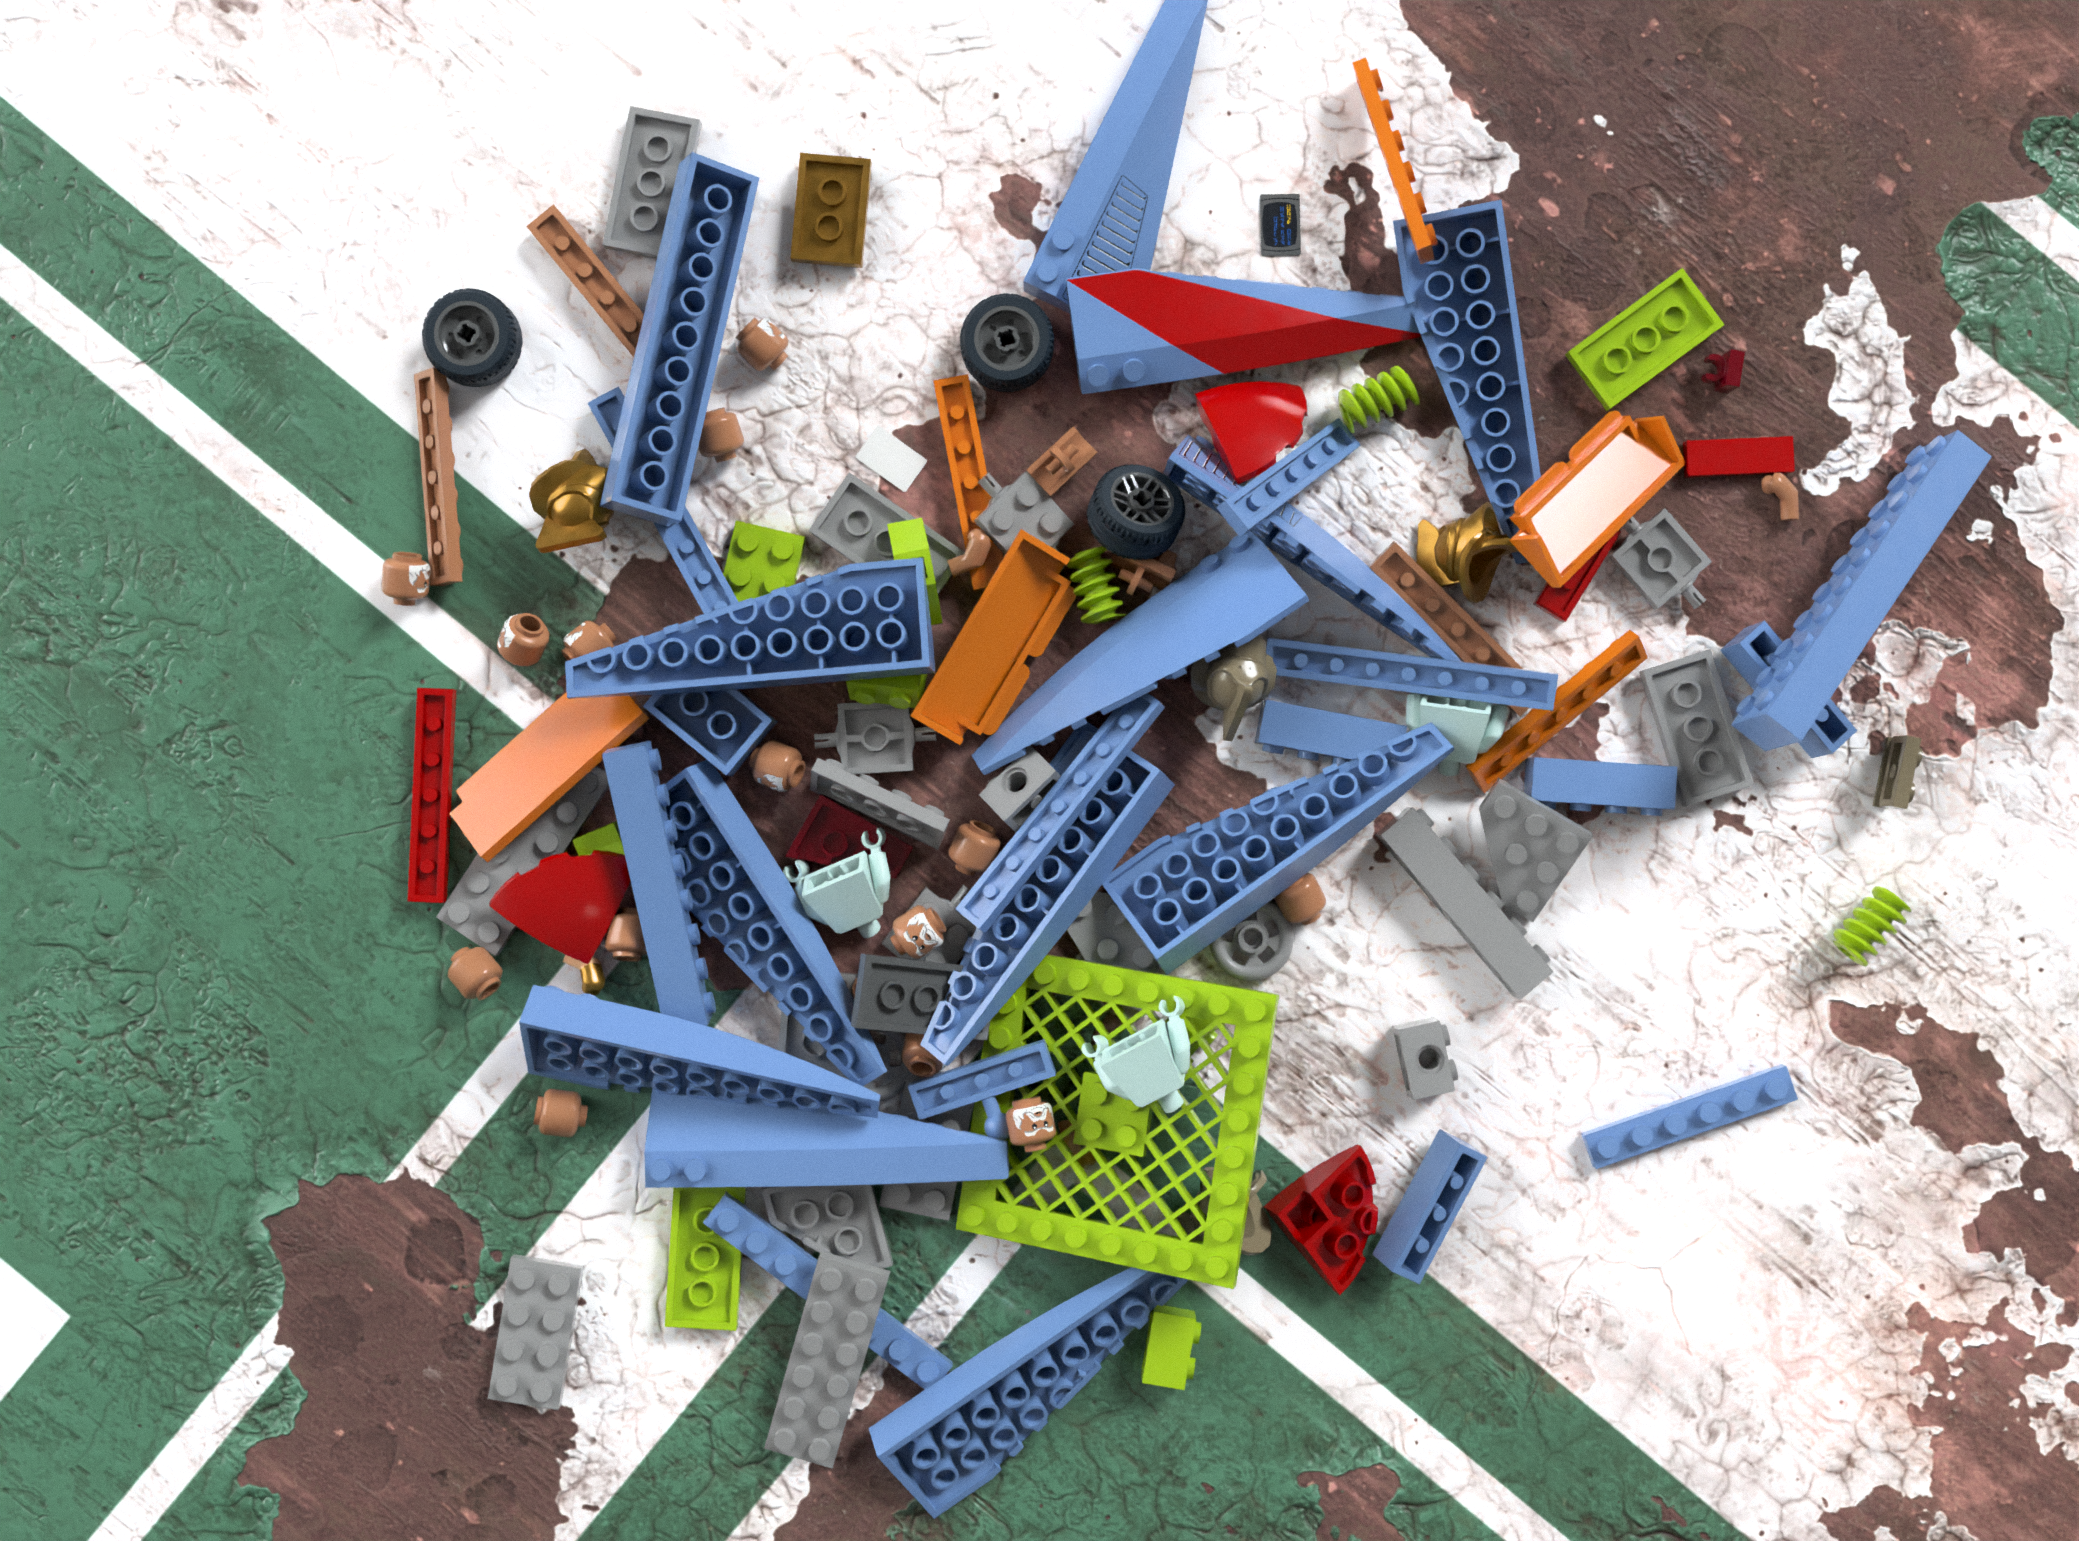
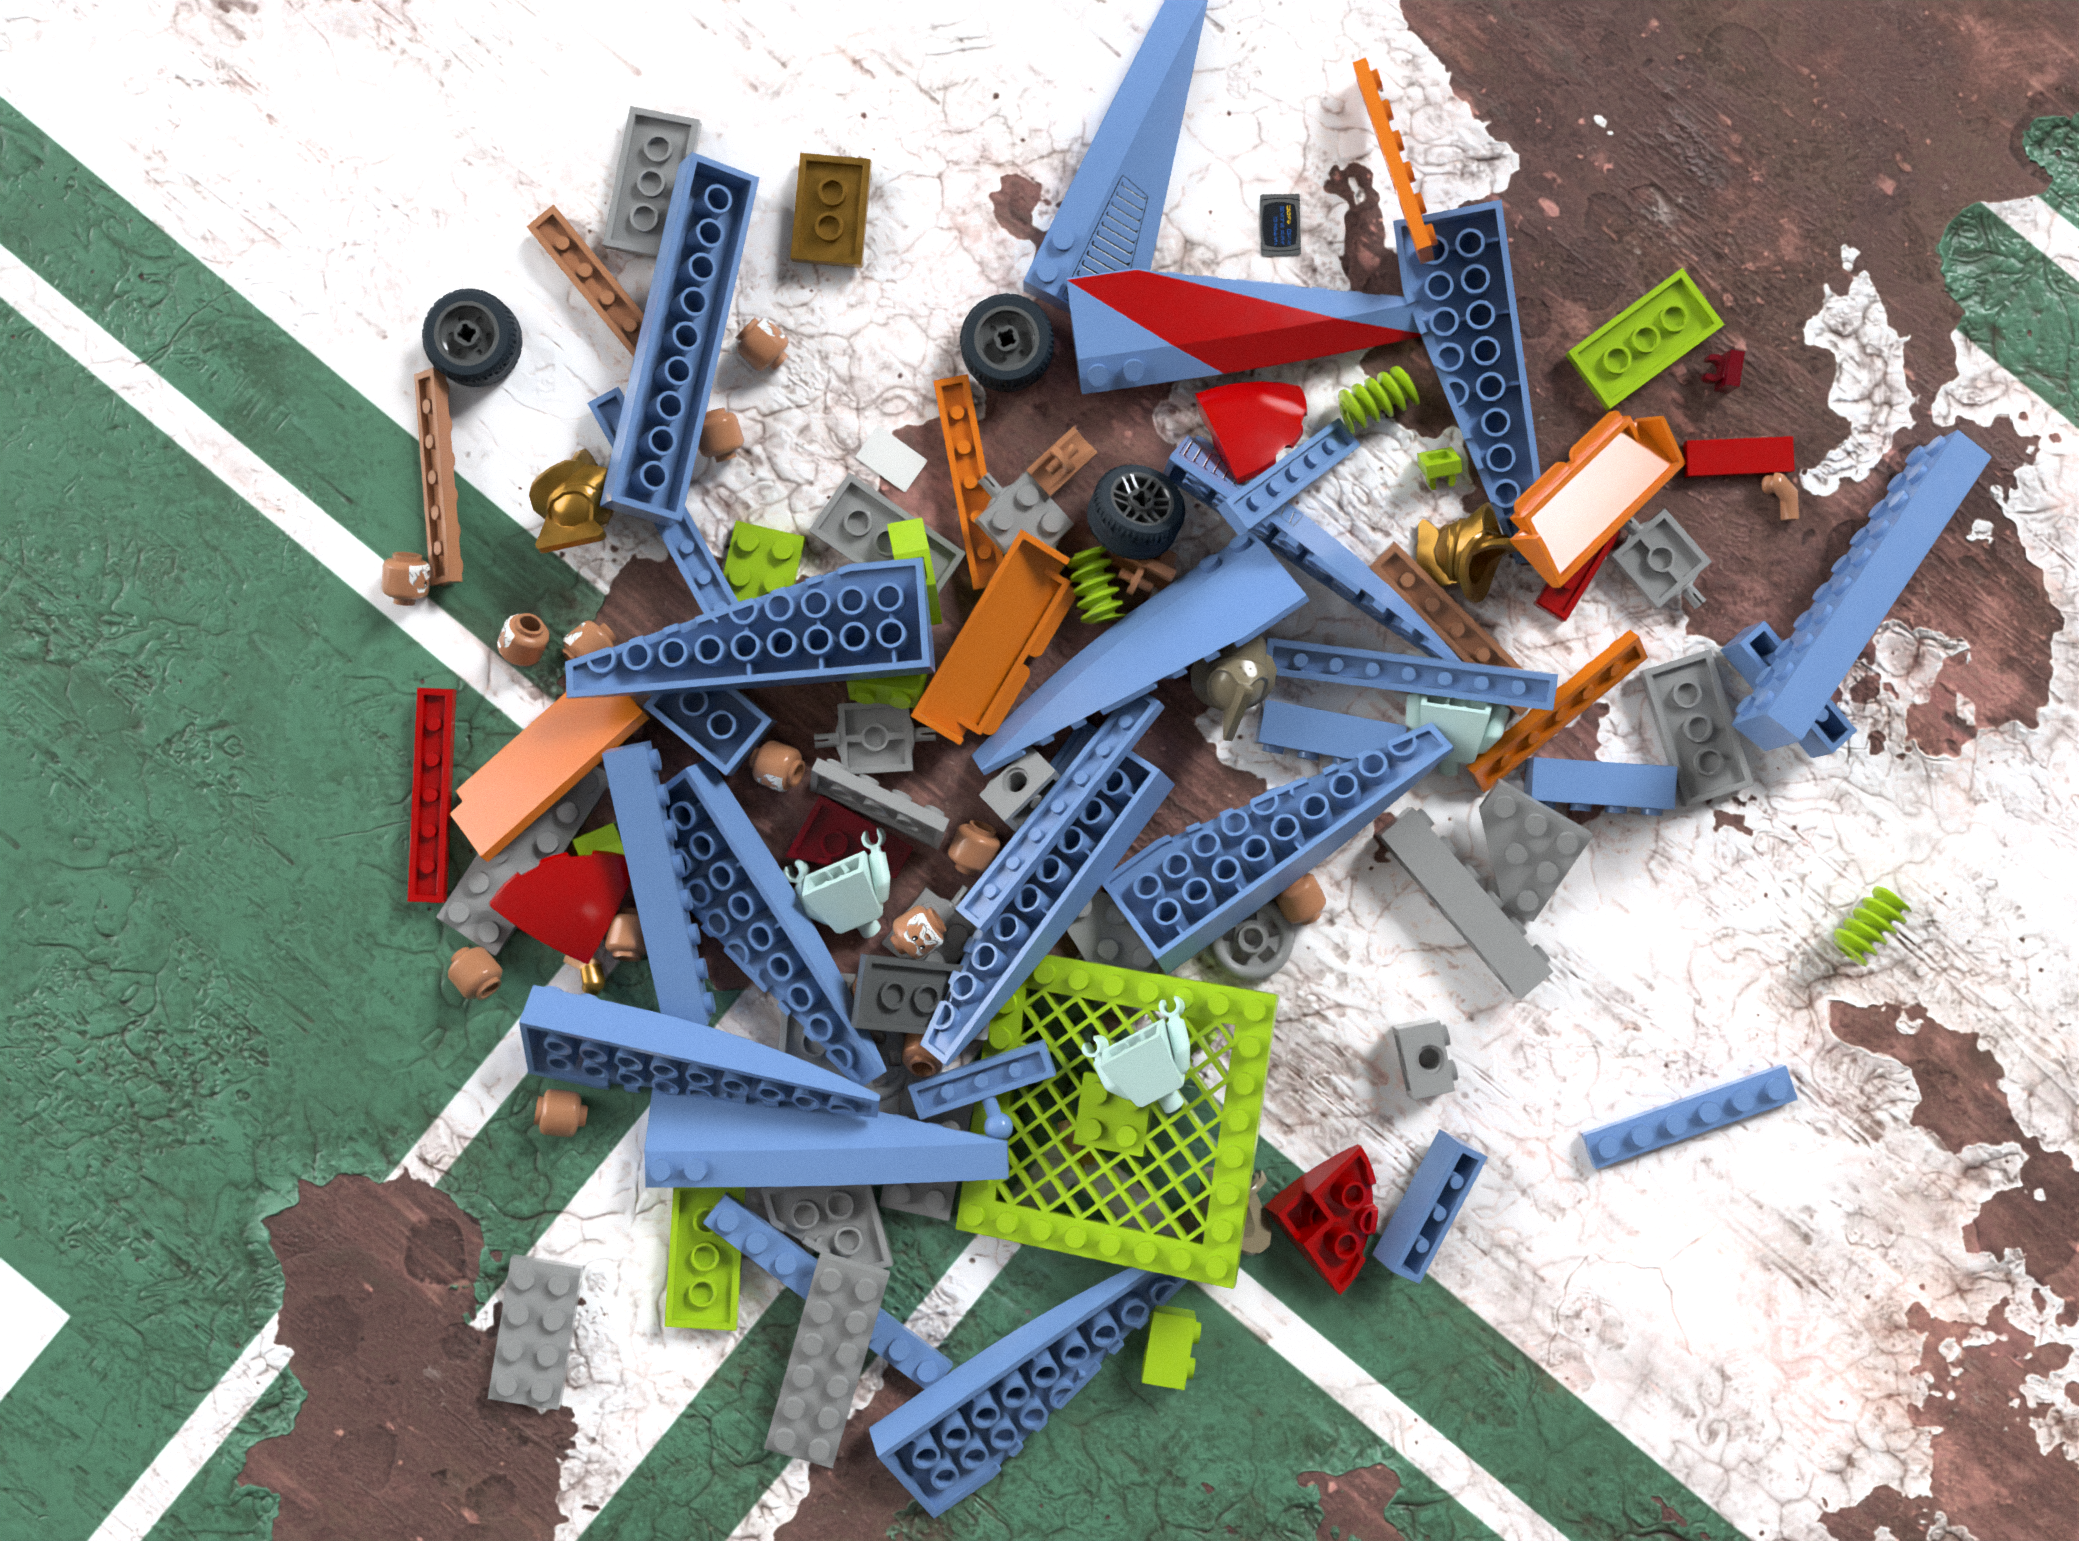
(975, 553): nougat arm -> none
(1030, 1123): nougat head -> none
(1438, 464): none -> lime tile
(1897, 771): dark tan plate -> none

